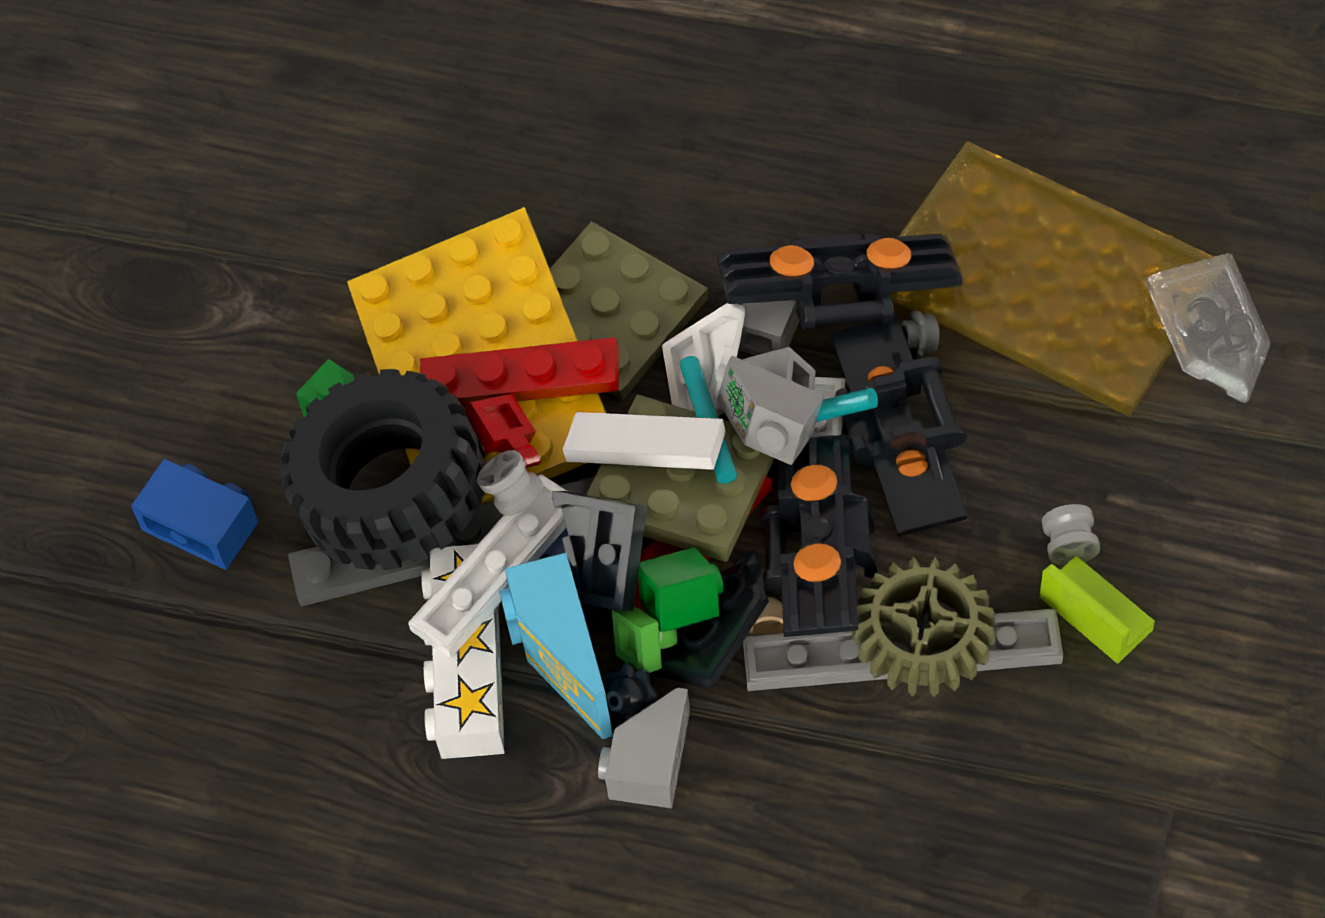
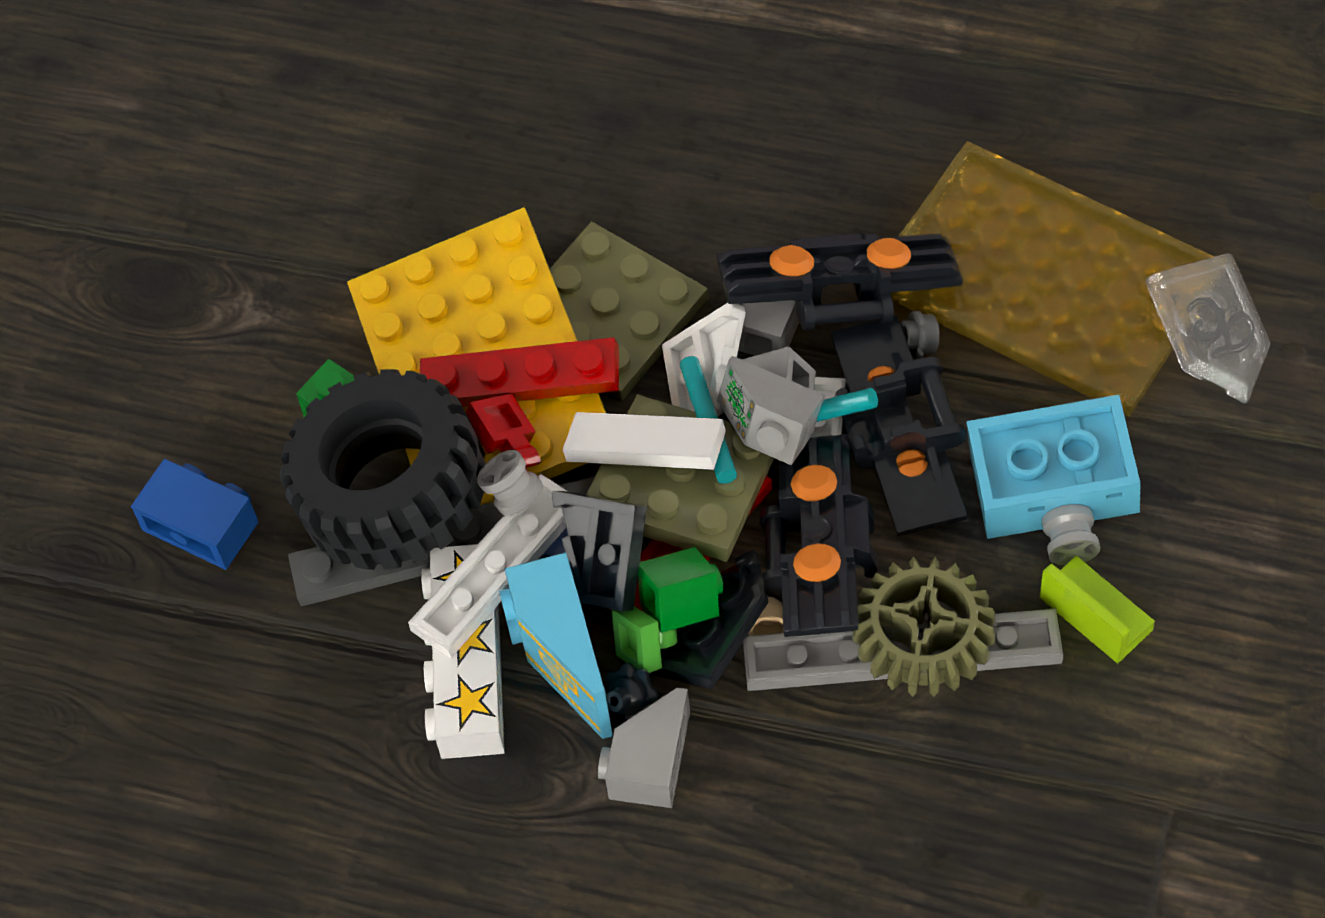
(1050, 460): none -> medium azure piece

